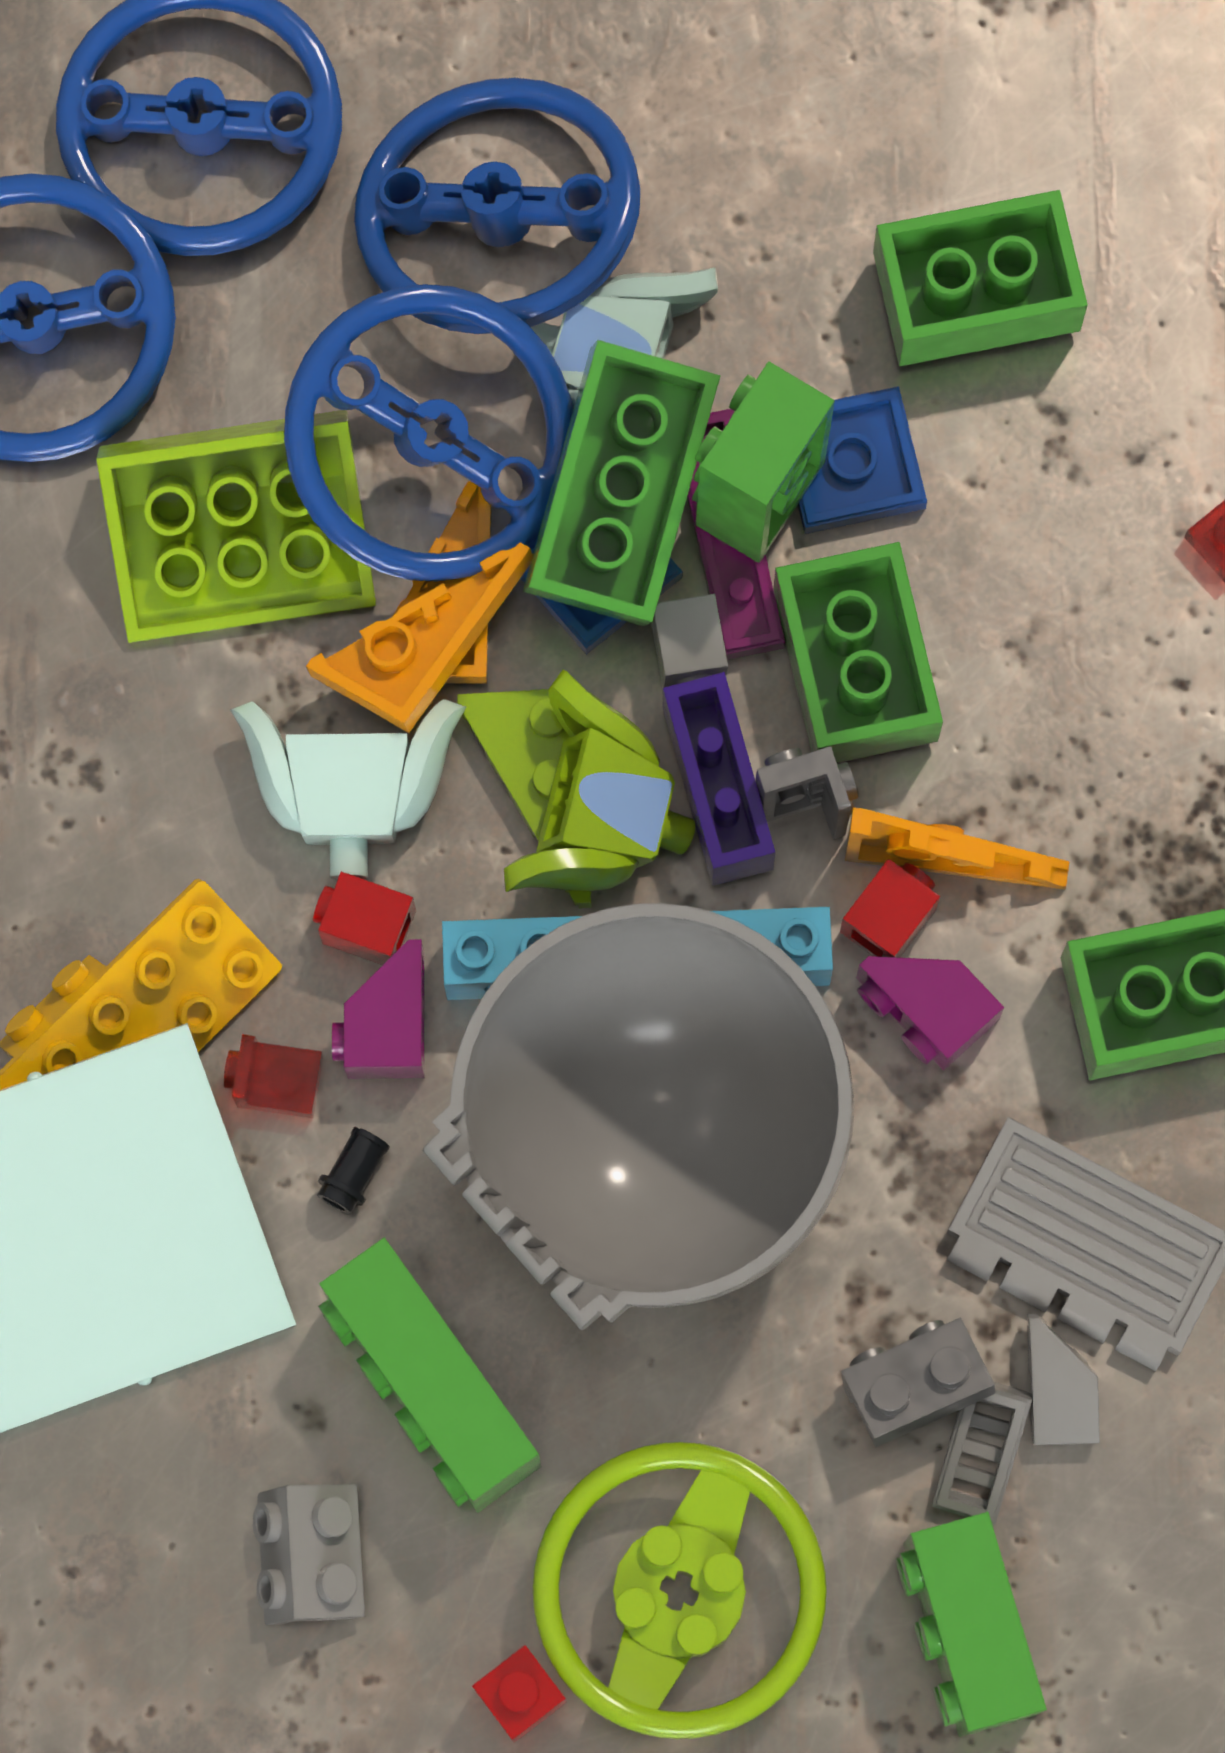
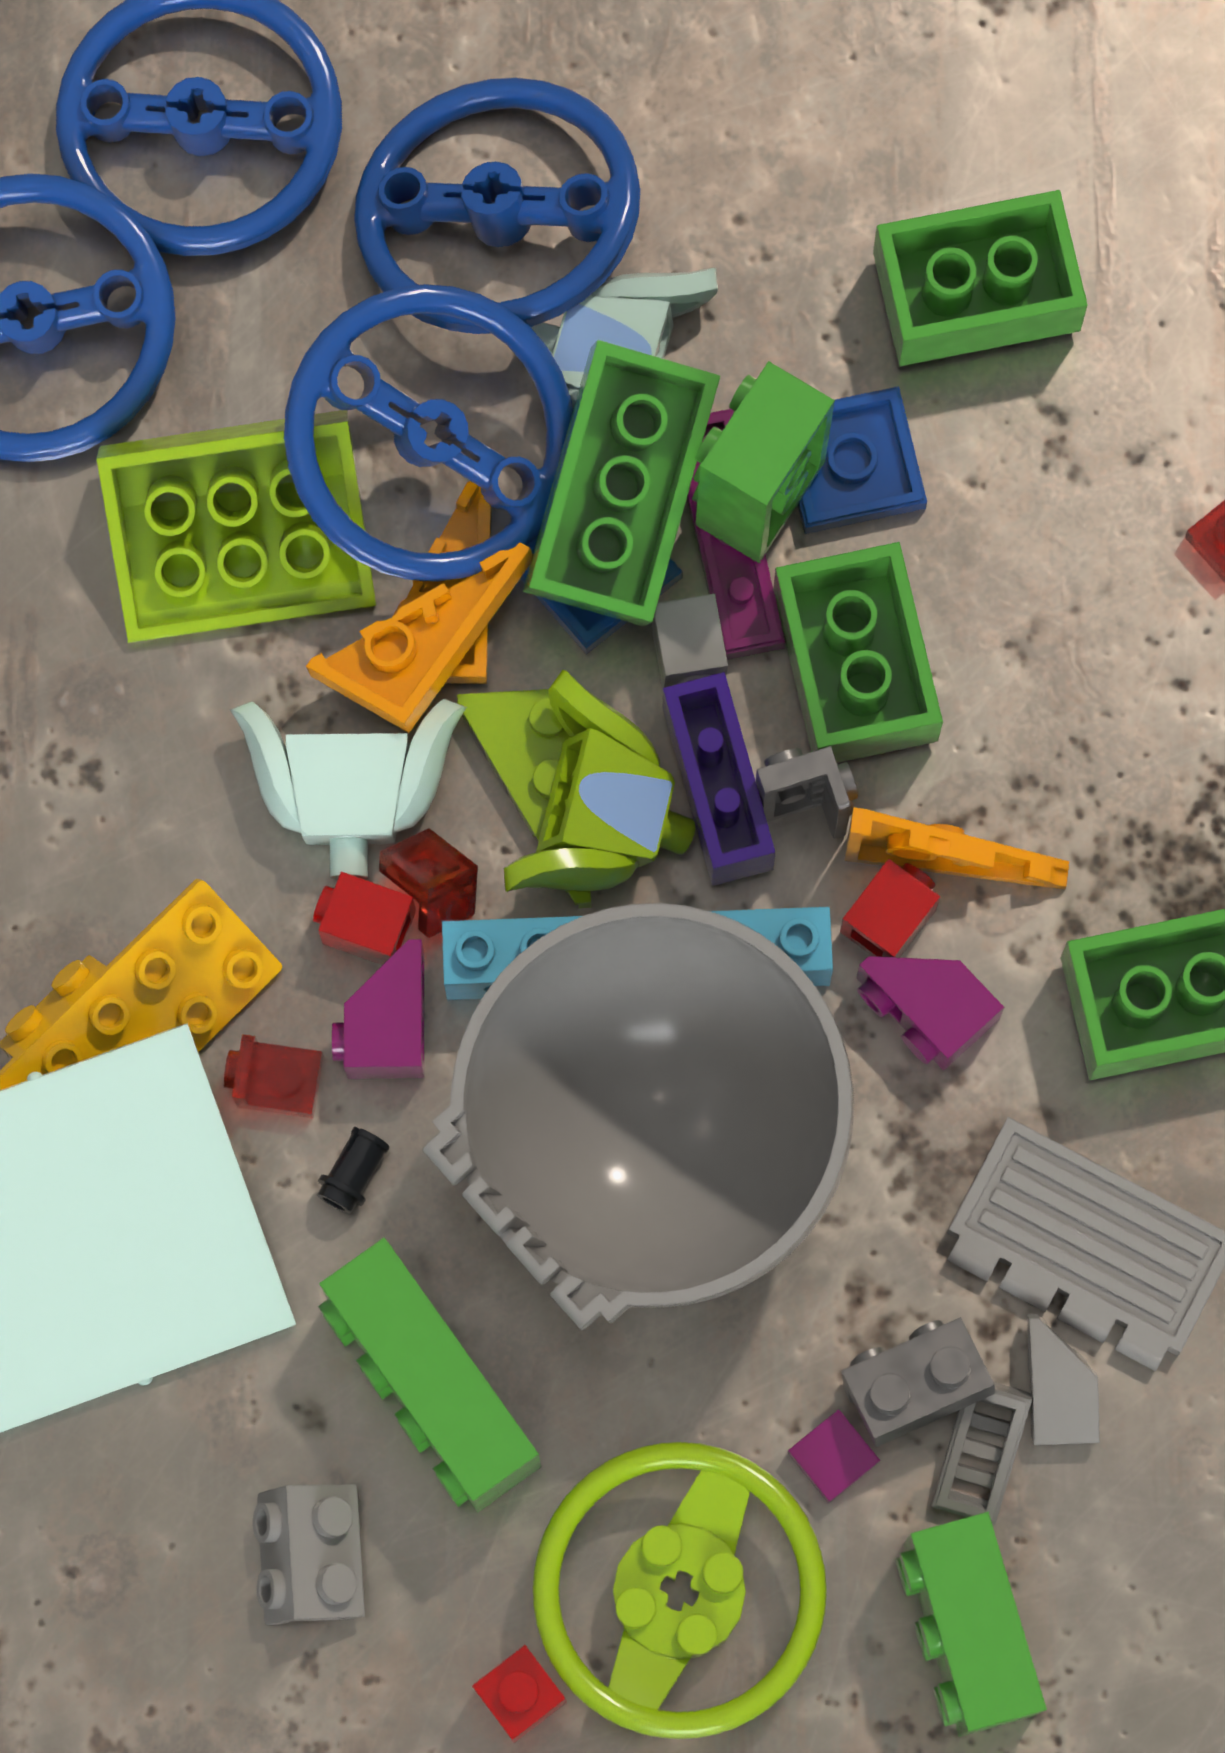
(434, 876): none -> clear red bracket
(833, 1456): none -> magenta tile

